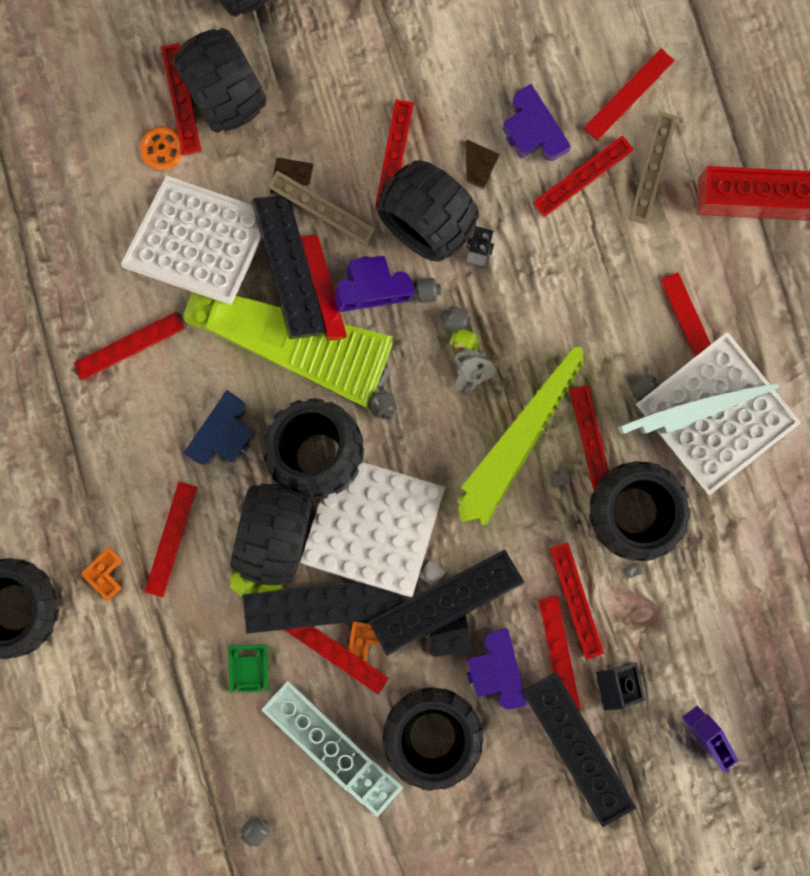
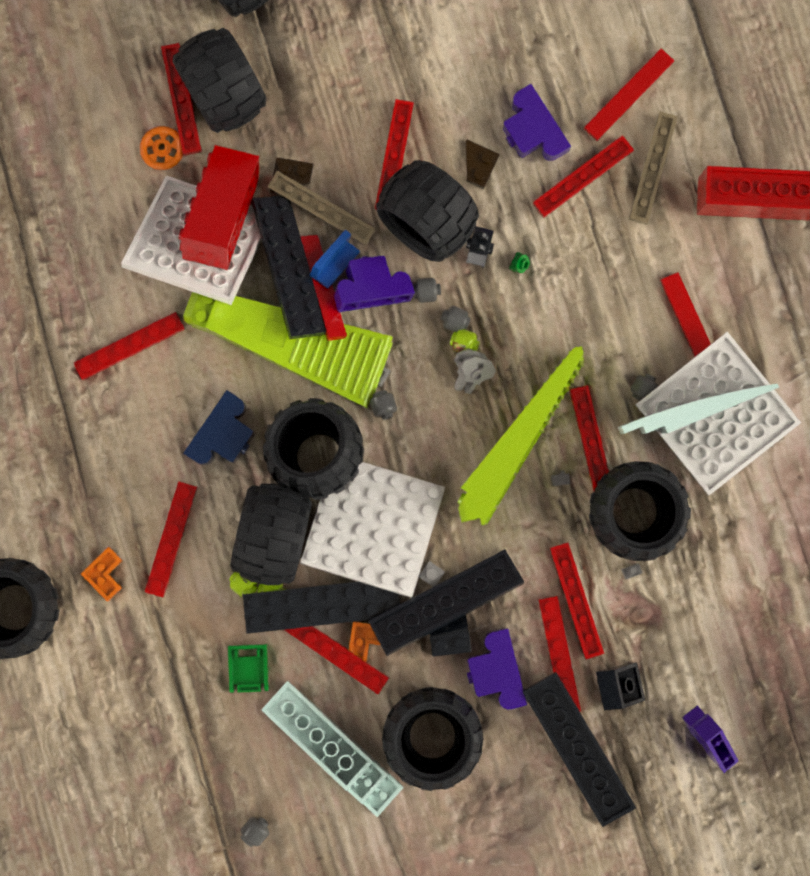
(219, 207): none -> red brick
(334, 260): none -> blue panel
(519, 263): none -> green plate

